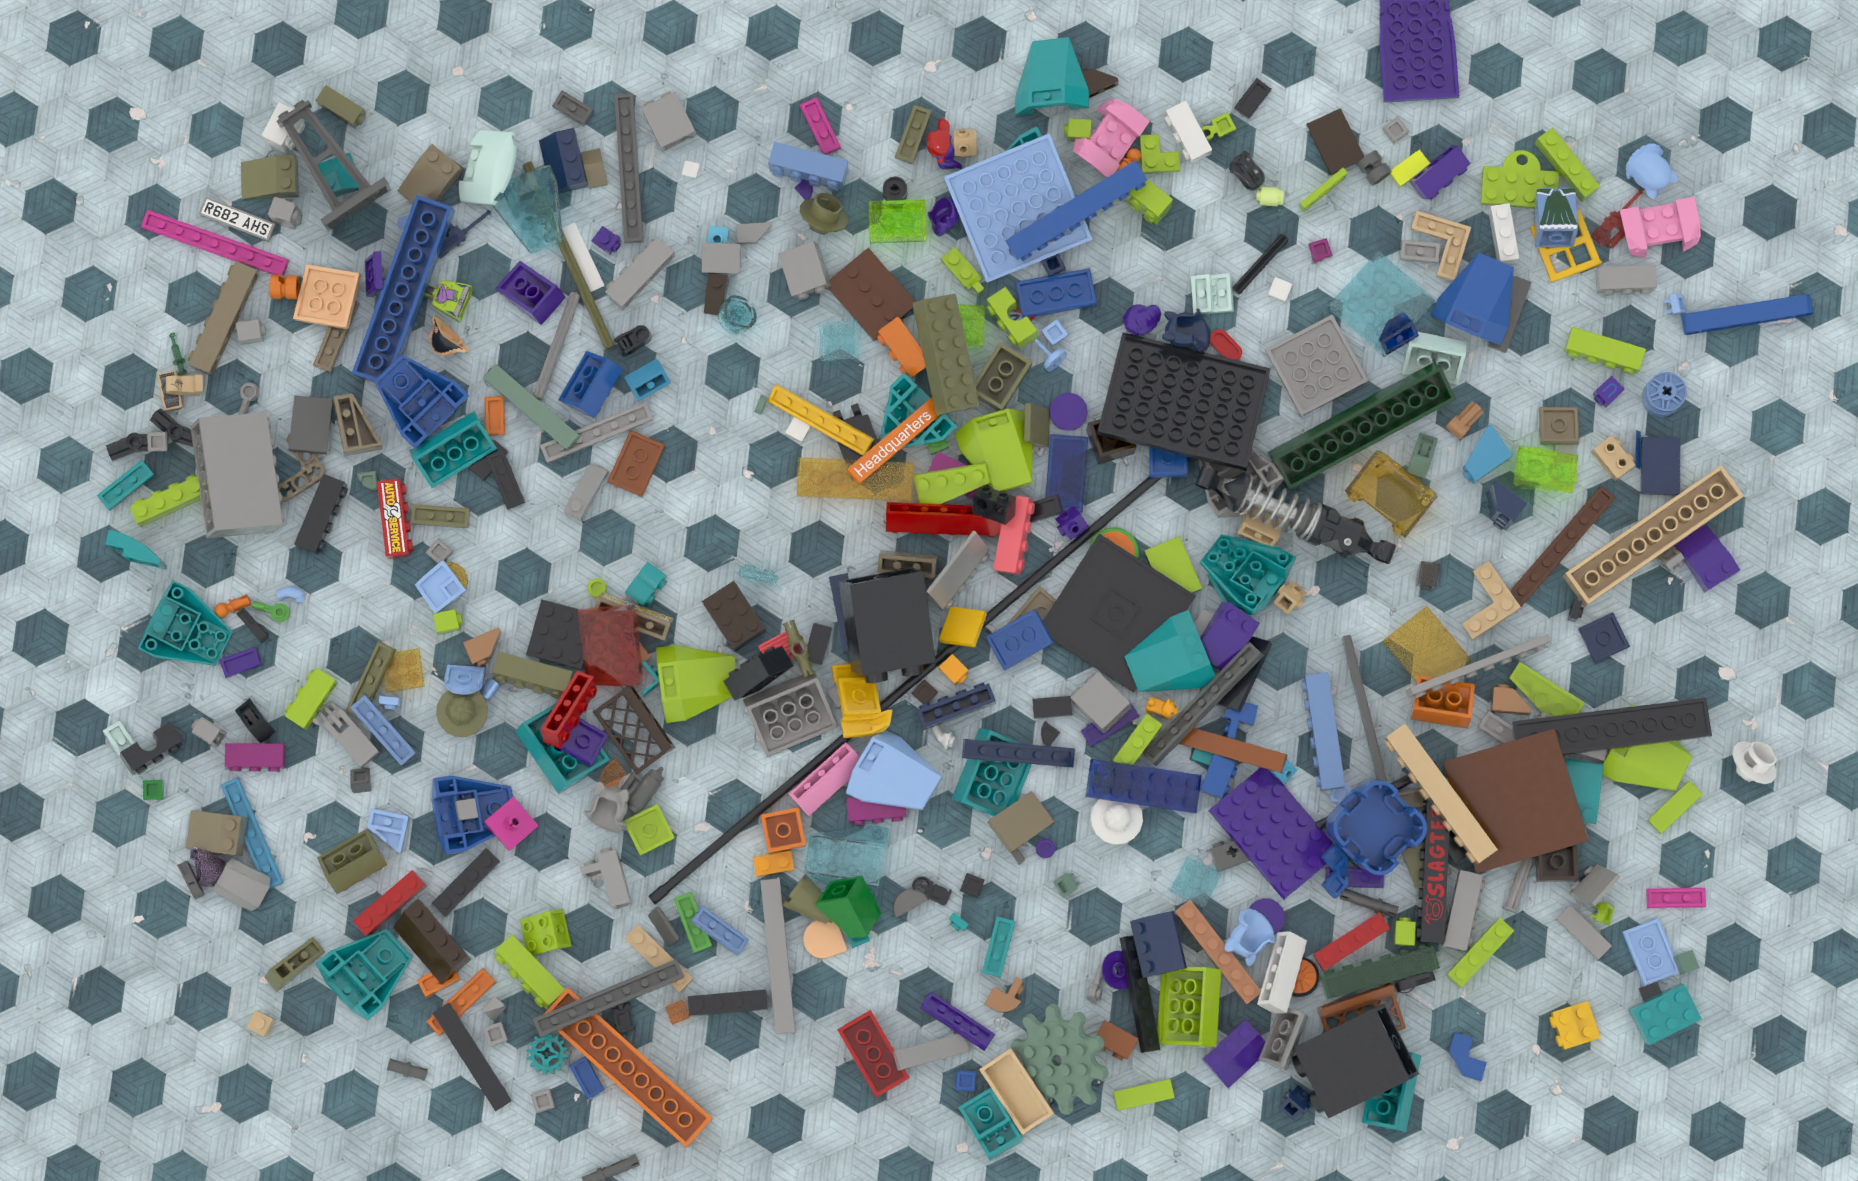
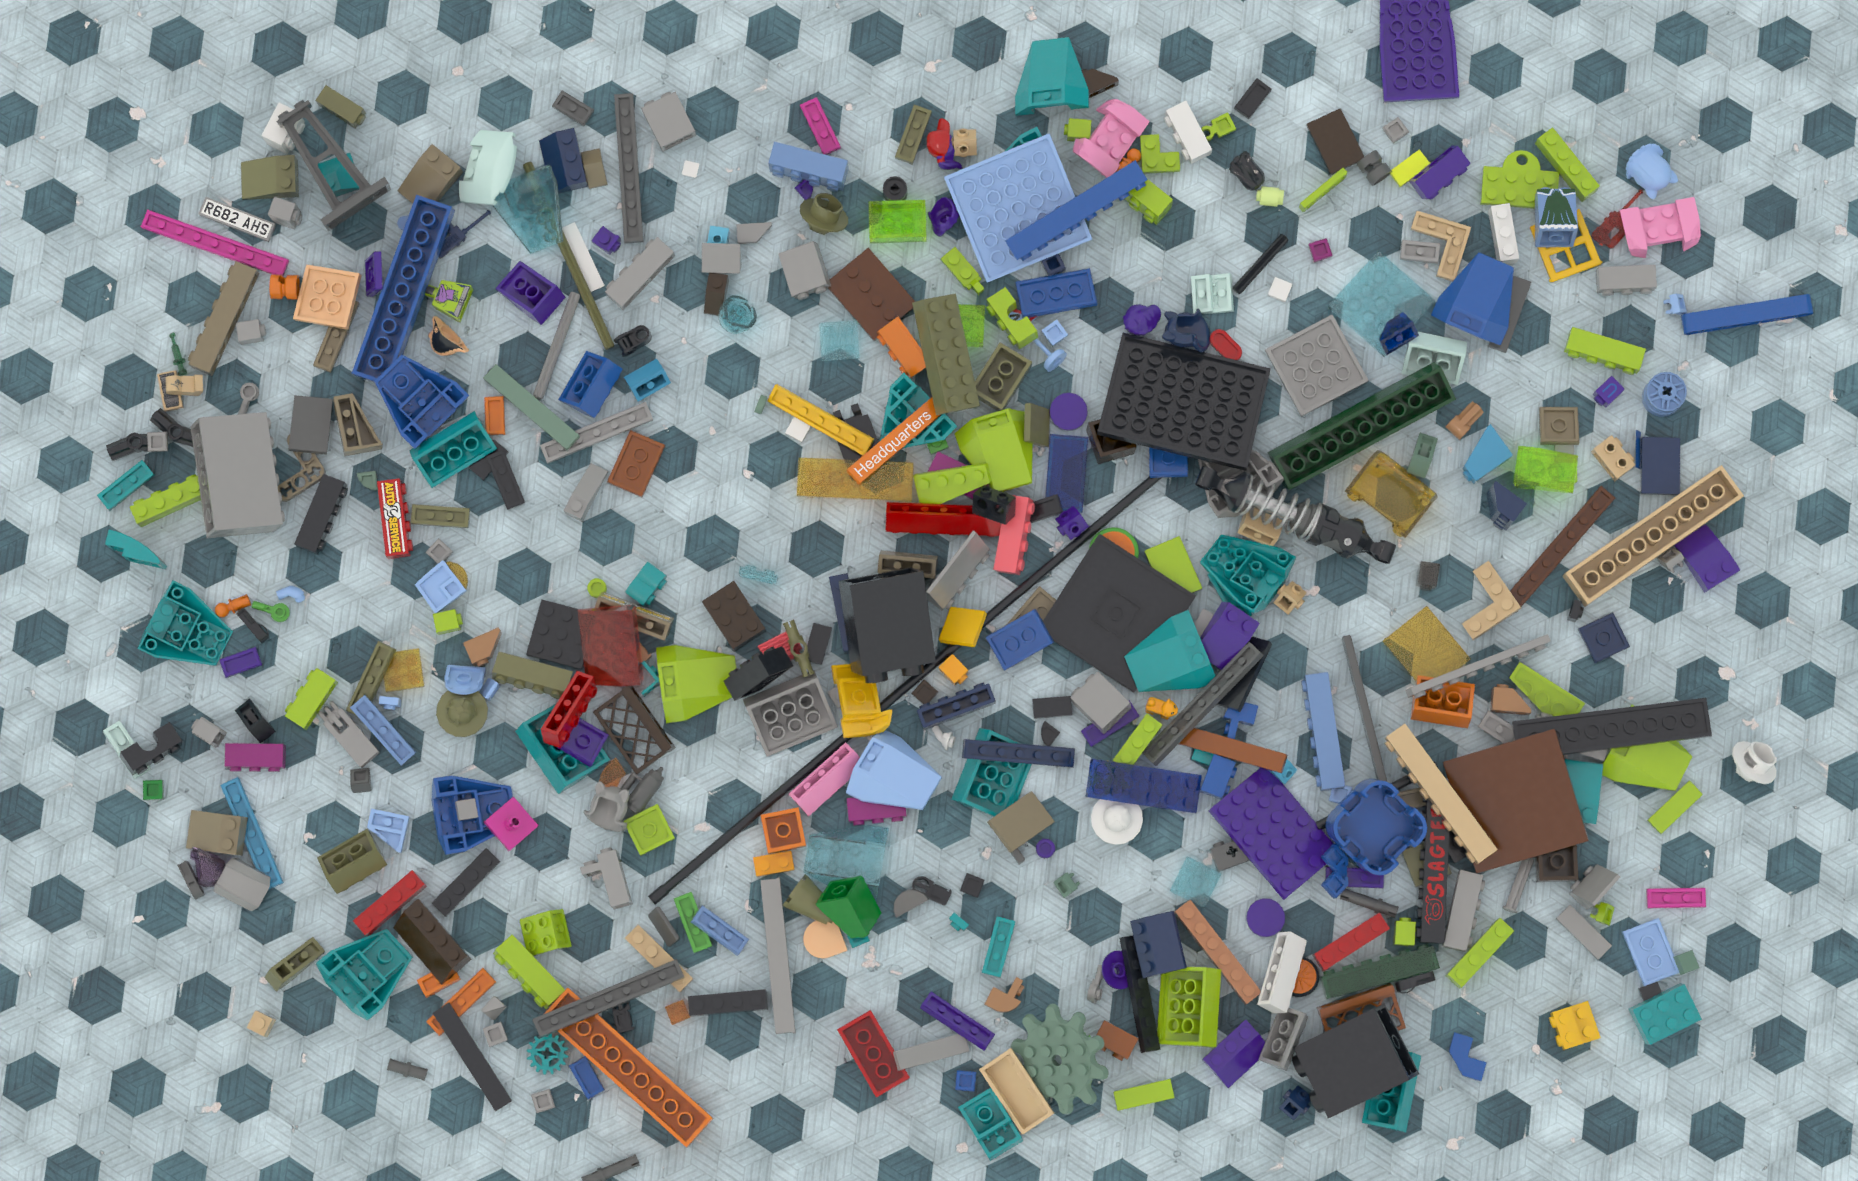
(1250, 935): light blue hair -> none

